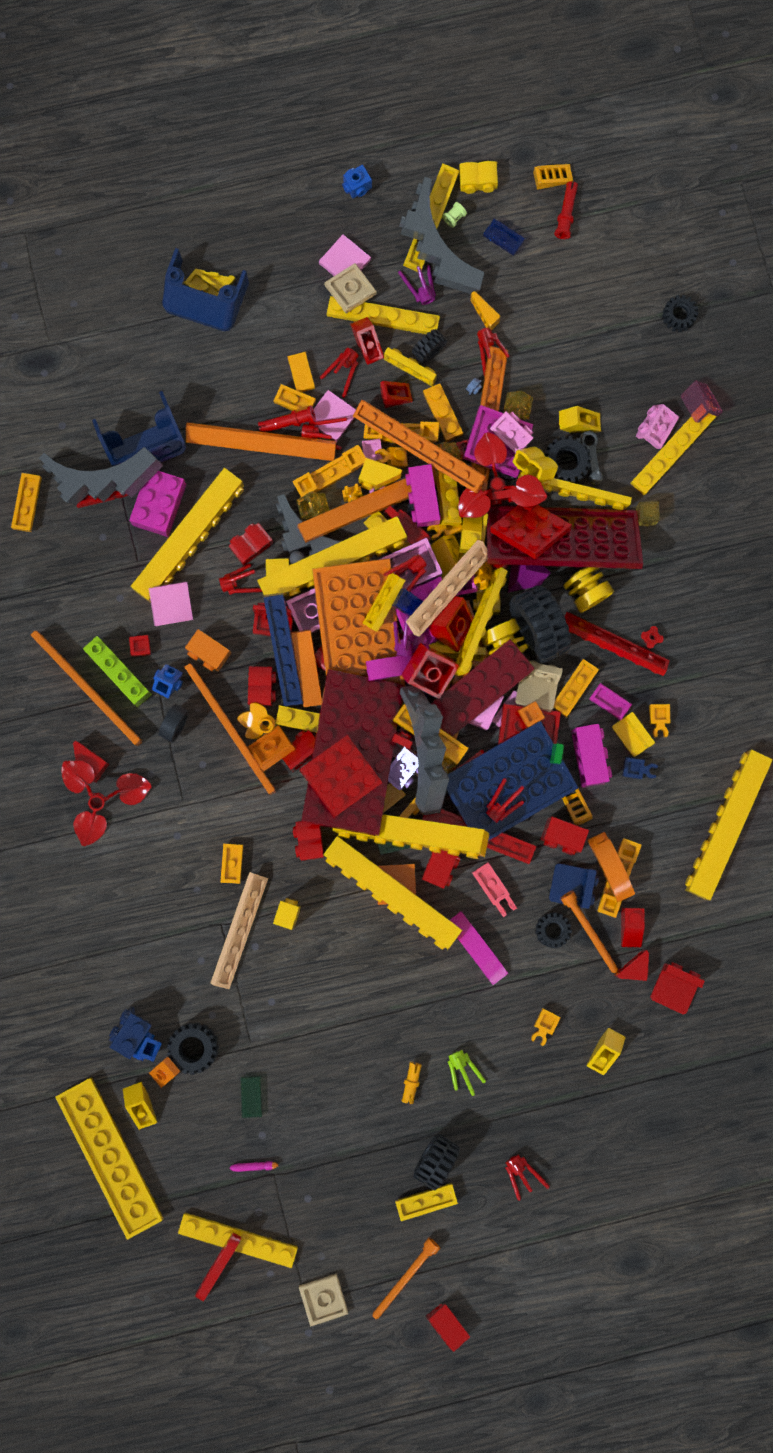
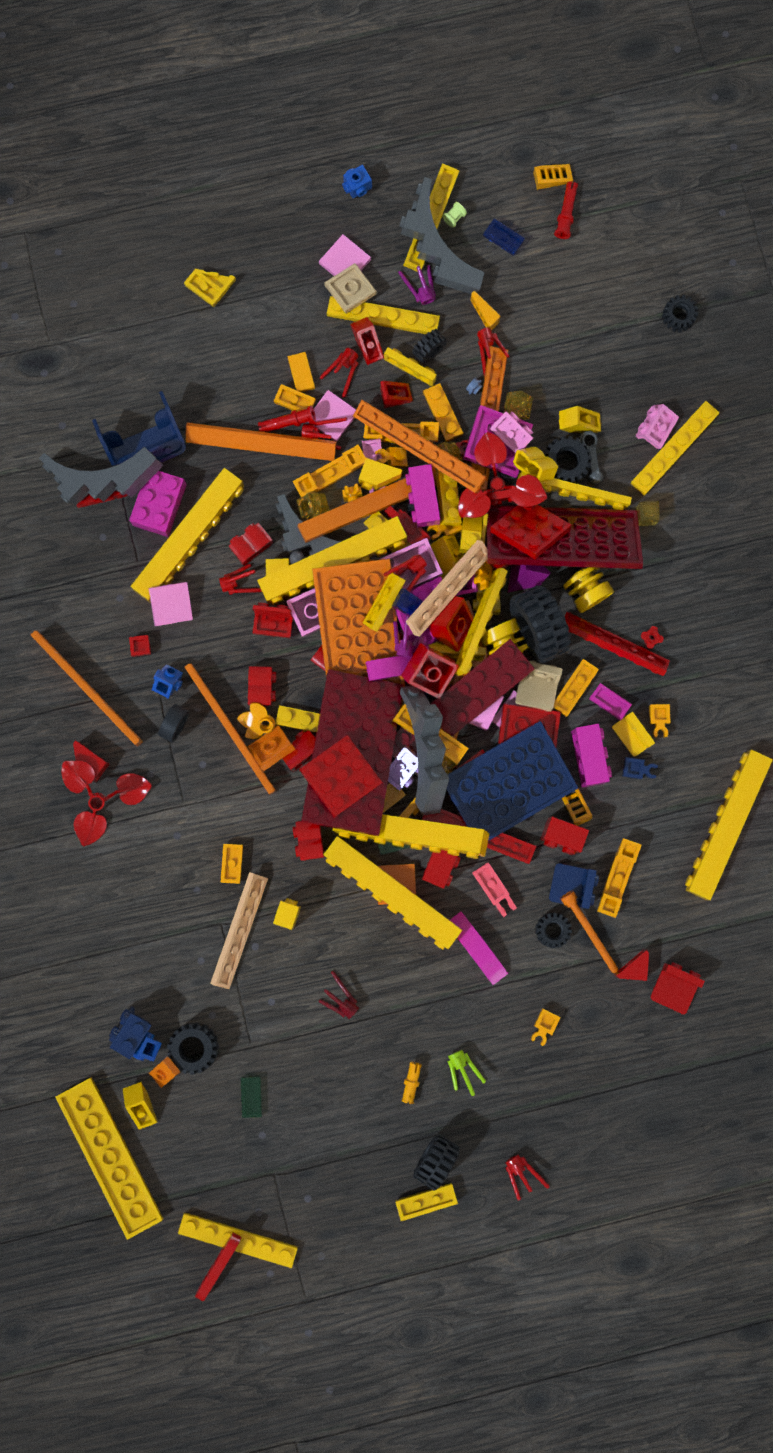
(26, 502): light orange plate -> none
(117, 671): lime brick -> none
(198, 306): dark blue windscreen -> none
(207, 650): orange brick -> none
(268, 1165): dark pink piece -> none
(283, 648): dark blue plate -> none
(307, 668): orange tile -> none
(323, 1299): tan tile -> none
(348, 1008): none -> dark red plant
(403, 739): red plate -> none
(430, 1248): orange piece -> none
(447, 1326): red hinge -> none
(478, 176): yellow brick -> none
(497, 811): red plant -> none
(531, 714): orange plate -> none
(557, 753): green tile -> none
(606, 1051): yellow slope -> none
(611, 866): orange arch -> none
(632, 927): red slope -> none
(700, 401): clear pink panel -> none

